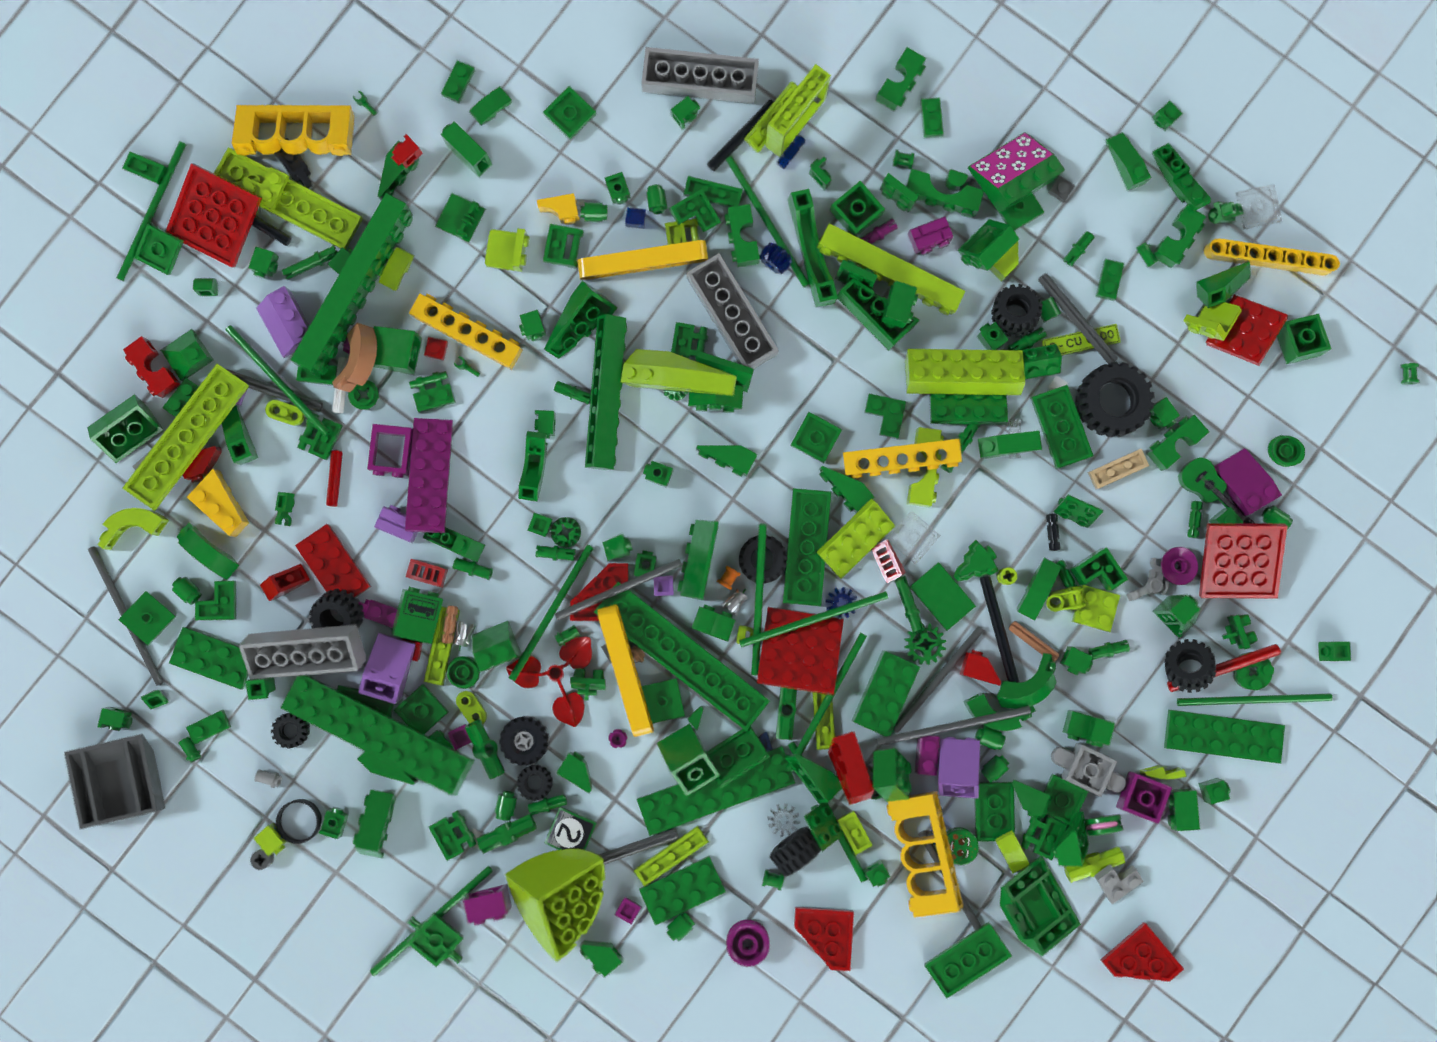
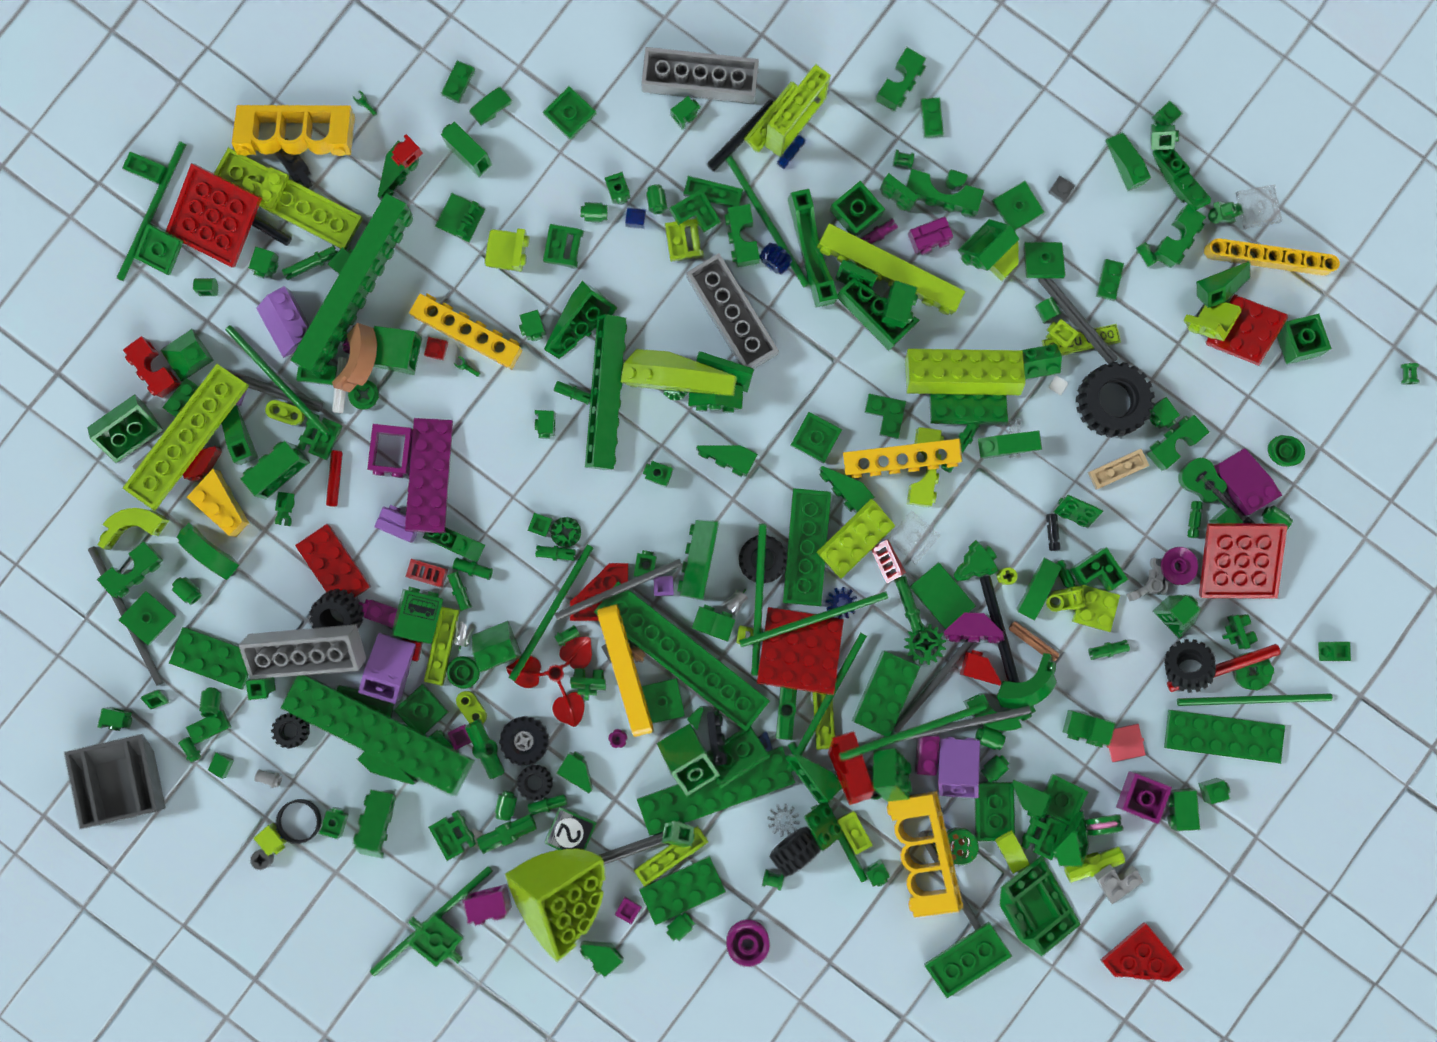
(145, 561): none -> green arch
(210, 702): none -> green brick
(220, 765): none -> green slope
(223, 605): green plate -> none
(274, 470): none -> green brick
(284, 582): red slope -> none
(396, 268): lime slope -> none
(434, 397): green plate -> none
(450, 623): nougat axle -> none
(459, 591): none -> green pin
(534, 466): green arch -> none
(562, 206): yellow arch -> none
(617, 547): green slope -> none
(642, 260): yellow beam -> none
(678, 834): none -> green brick
(683, 339): green plate -> none
(716, 738): none -> black hinge
(728, 577): orange bush -> none
(821, 176): green bracket -> none
(828, 934): red plate -> none
(912, 731): none -> green piece
(974, 628): none -> magenta slope
(992, 336): green brick -> none
(1015, 171): slope -> none
(1017, 296): black tyre -> none
(1028, 340): green pin -> none
(1044, 260): none -> green plate
(1061, 333): none -> lime bracket
(1061, 426): green plate -> none
(1076, 661): green brick -> none
(1078, 248): green axle -> none
(1088, 769): light grey brick -> none
(1126, 743): none -> coral piece
(1159, 772): lime slope -> none
(1161, 142): none -> green brick

